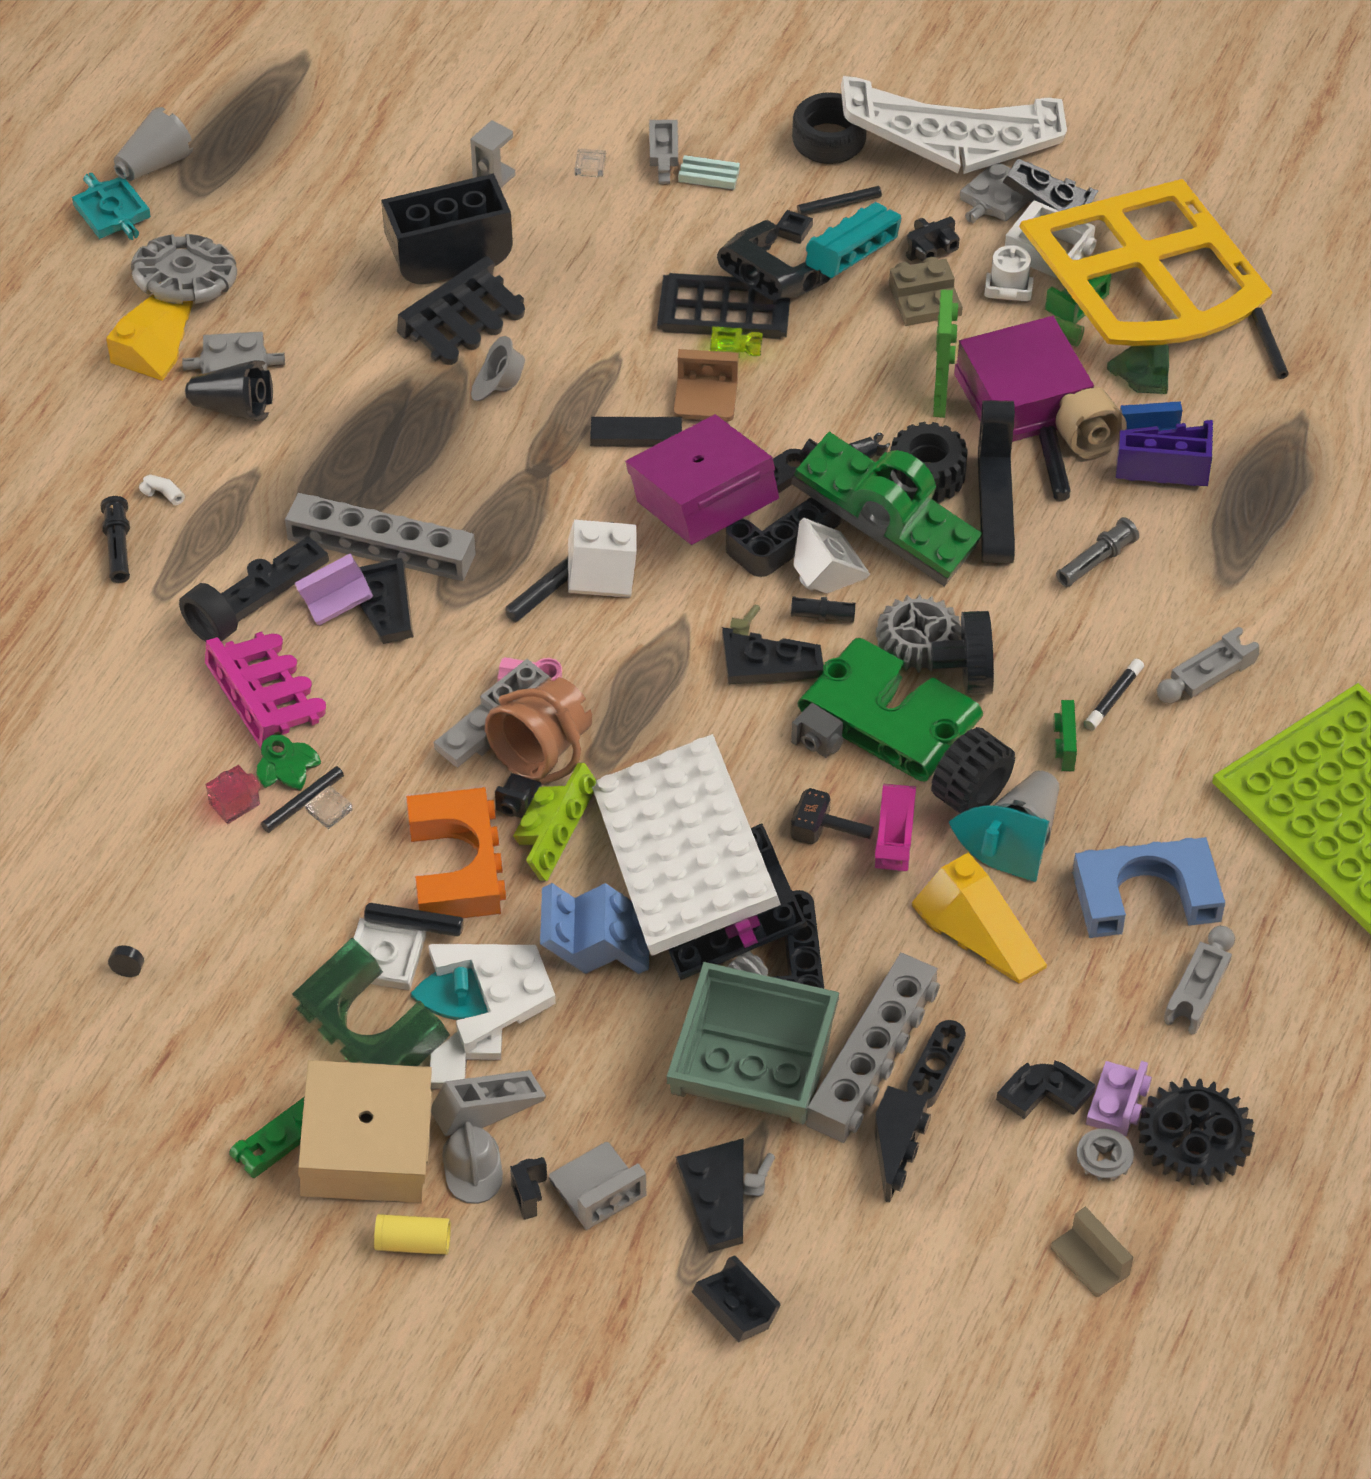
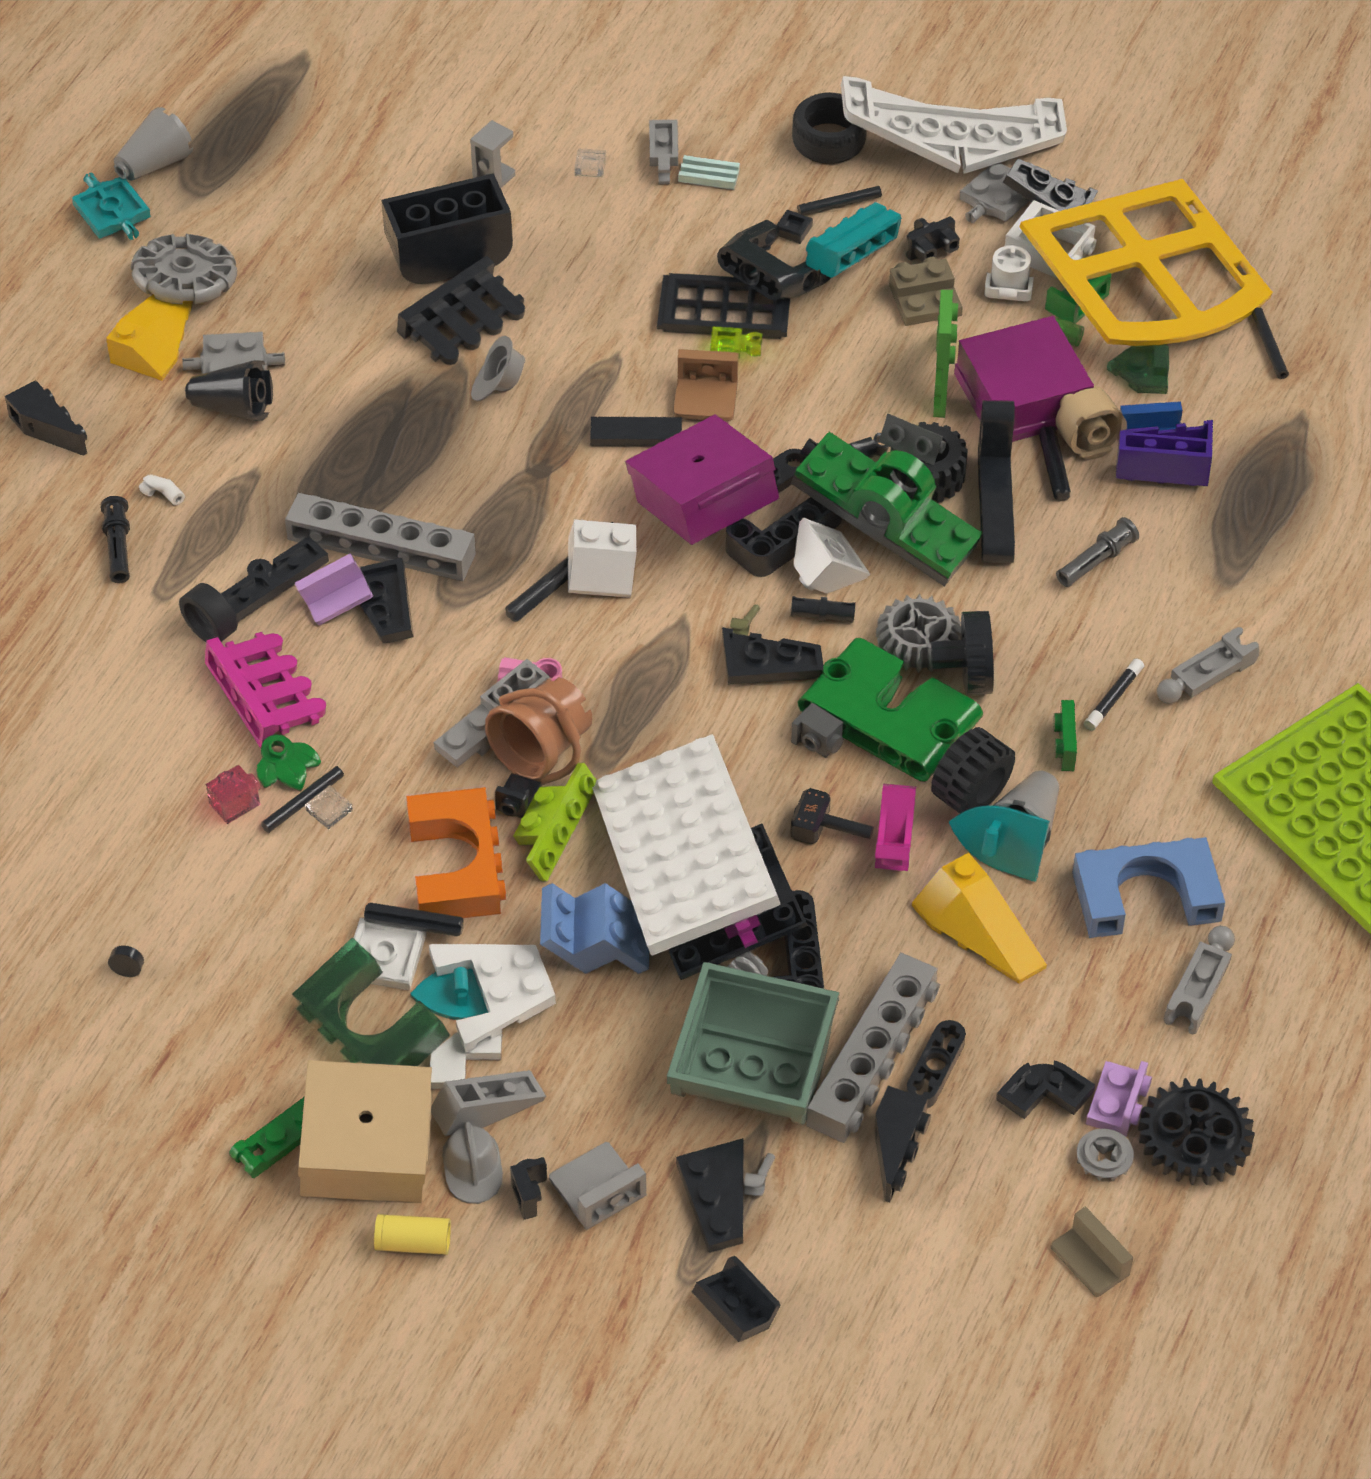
(42, 418): none -> black slope
(911, 439): none -> dark grey hinge

